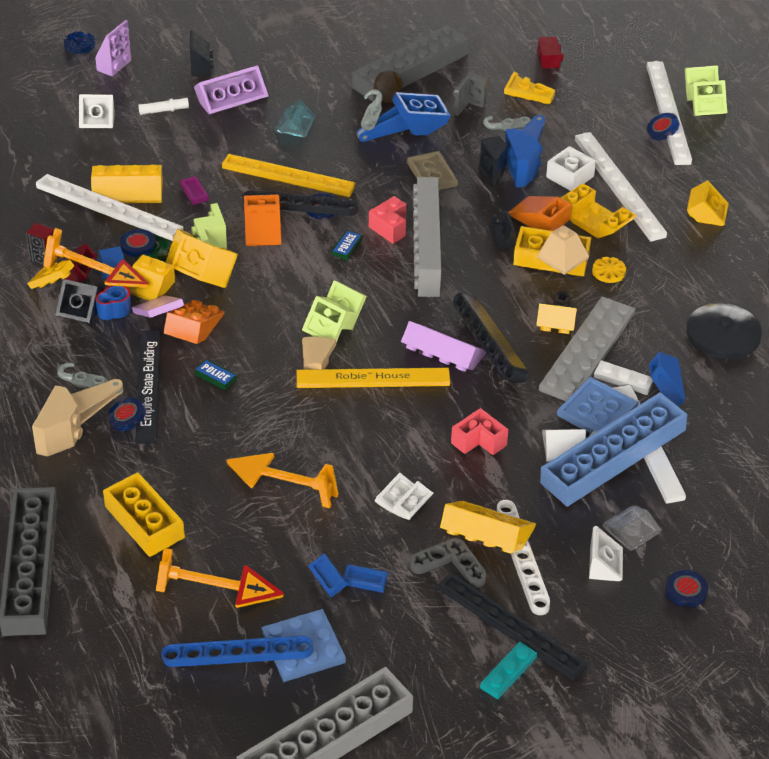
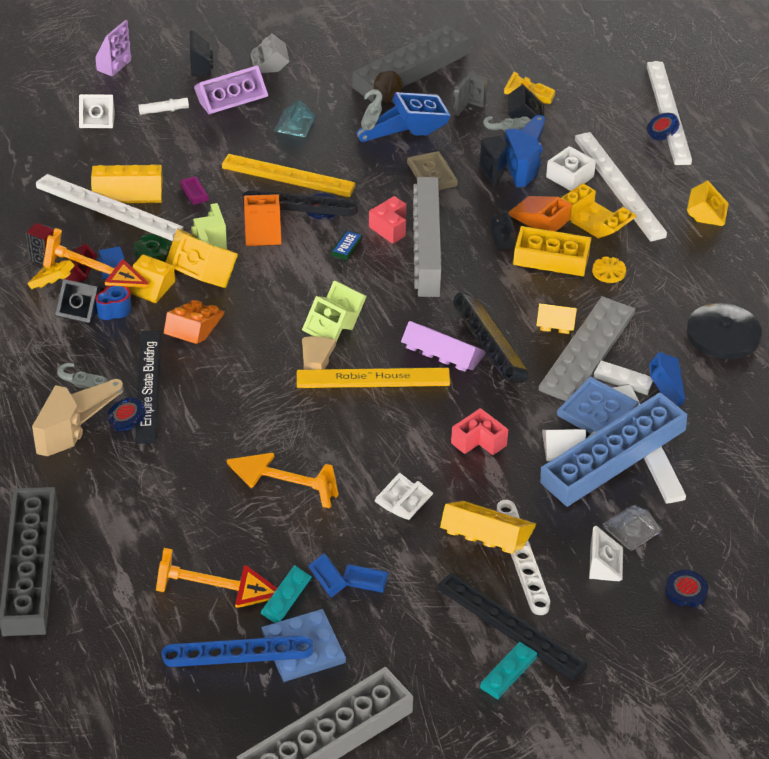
(79, 42): clear blue tile -> none
(137, 242): tile -> none
(143, 514): yellow brick -> none
(158, 306): lavender tile -> none
(215, 374): tile -> none
(270, 55): none -> light grey slope
(286, 595): none -> teal plate
(450, 555): dark grey beam -> none
(524, 104): none -> black slope
(549, 52): dark red brick -> none
(559, 296): black bush -> none
(563, 250): tan slope -> none
(705, 90): yellowish green bracket -> none

